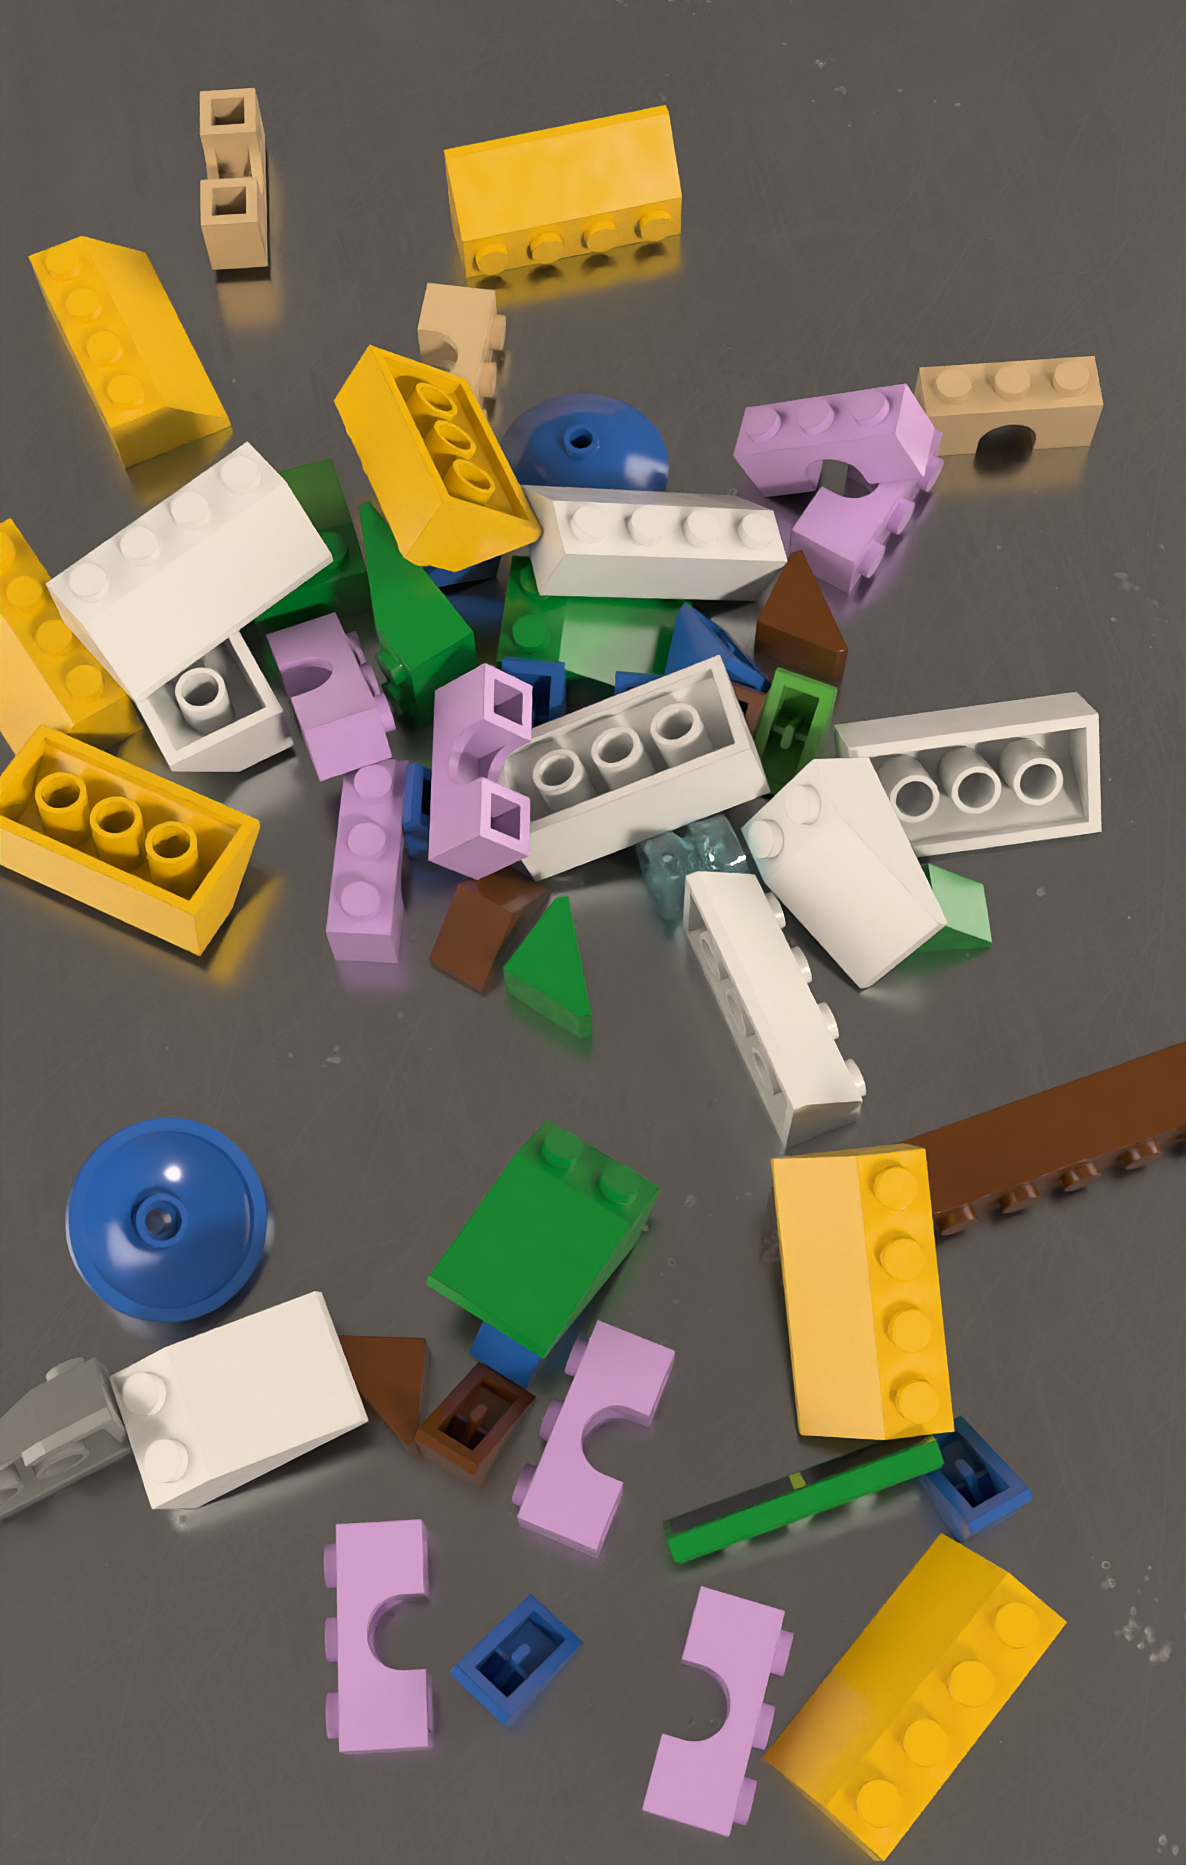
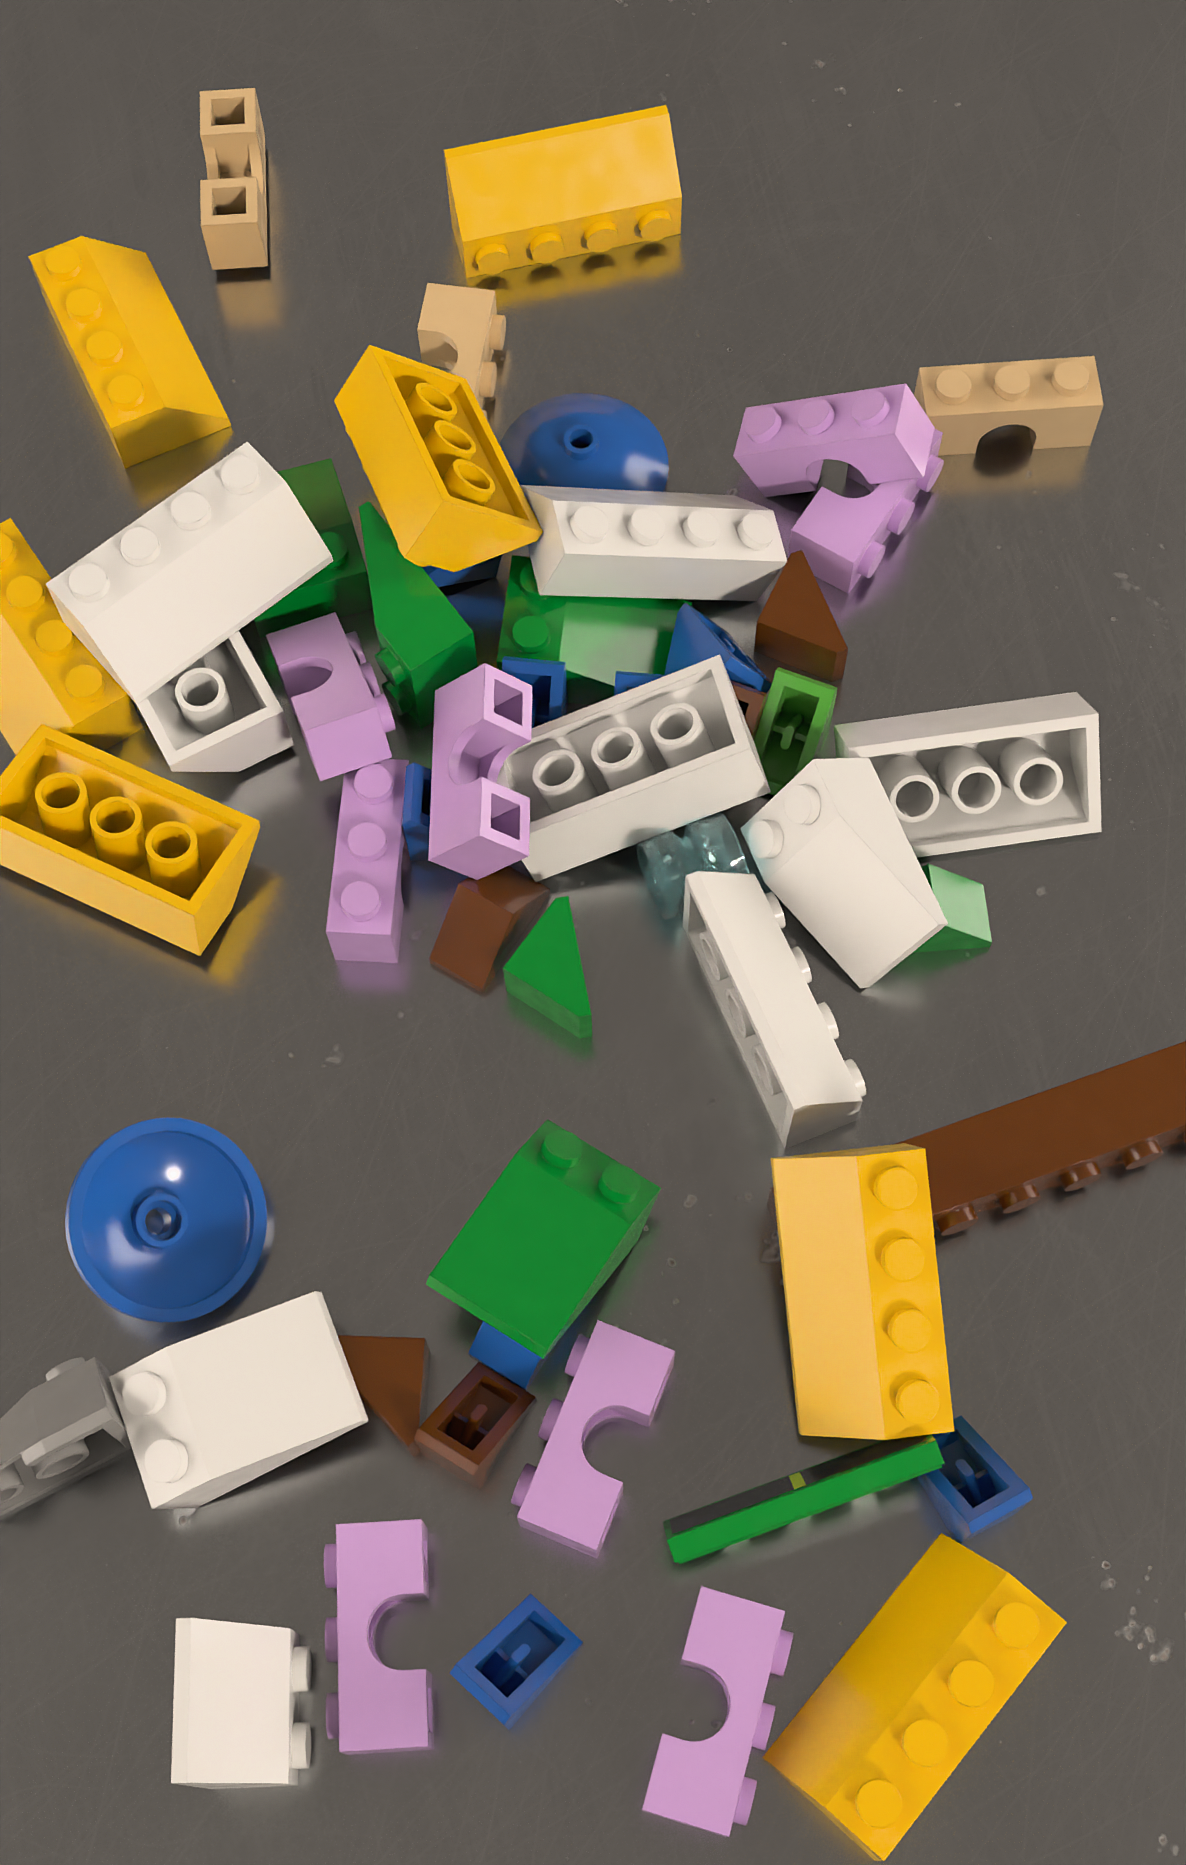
(238, 1705): none -> white slope

